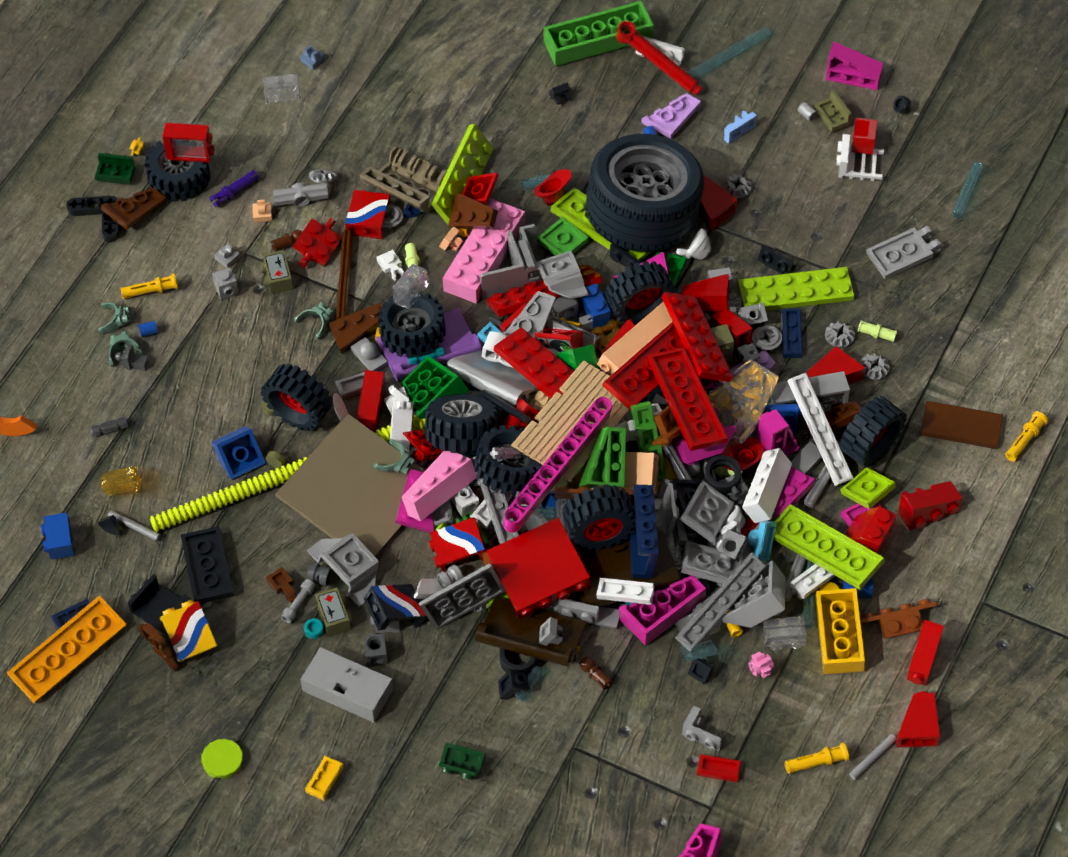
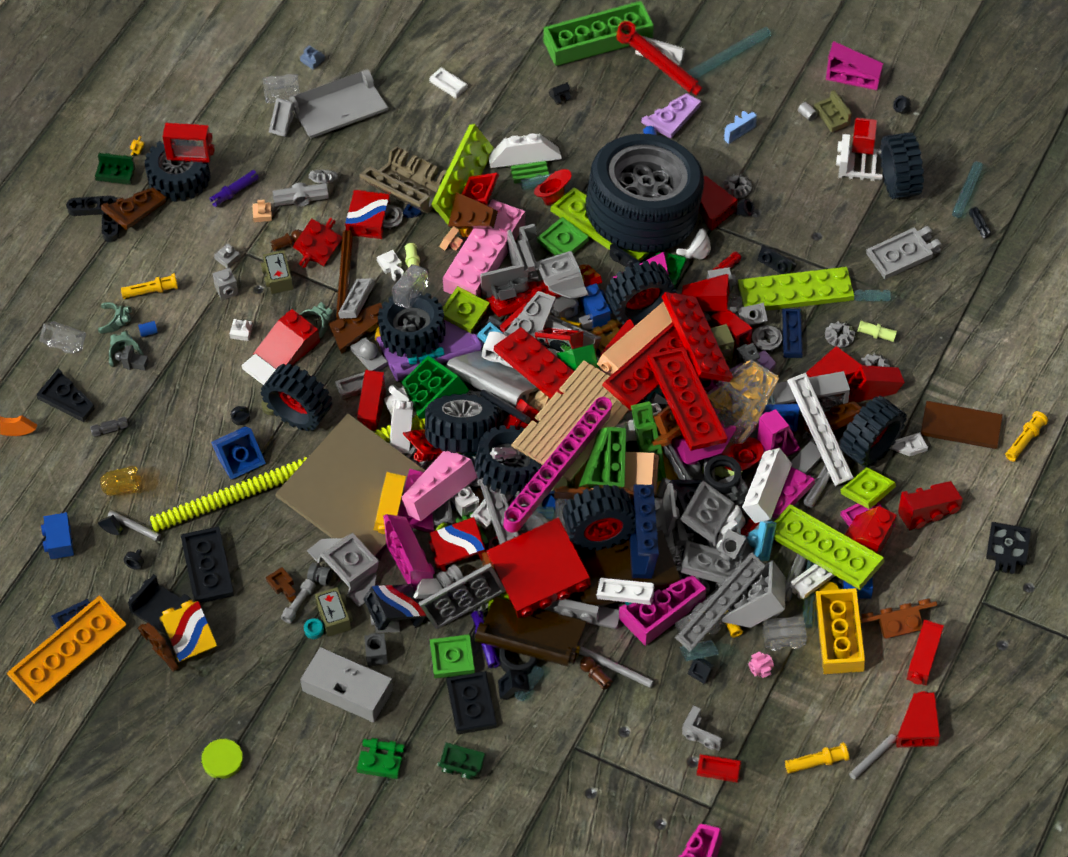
(62, 337): none -> clear brick
(64, 396): none -> black wing
(133, 559): none -> black tile
(240, 415): none -> black tile
(241, 330): none -> white tile
(258, 369): none -> white tile
(275, 459): olive tile -> none
(281, 117): none -> light grey tile
(288, 340): none -> slope
(324, 778): yellow plate -> none
(338, 103): none -> light grey door
(339, 406): white sticker -> none
(356, 298): none -> light grey tile
(380, 764): none -> green plate
(389, 499): none -> yellow slope
(401, 465): sand green helmet -> none
(406, 550): none -> dark pink wedge
(448, 82): none -> white tile
(452, 656): none -> bright green plate
(464, 309): none -> lime tile
(471, 702): none -> black tile
(489, 651): none -> dark purple pin
(514, 287): none -> dark grey piece
(523, 150): none -> white wedge
(529, 169): none -> bright green tile
(549, 632): light grey tile -> none
(616, 667): none -> light grey bar
(735, 257): none -> red axle
(745, 208): none -> black tile
(872, 295): none -> clear light blue axle
(874, 382): none -> red slope
(902, 165): none -> black wheel
(910, 445): none -> white tile
(980, 222): none -> black axle
(1008, 546): none -> black piece

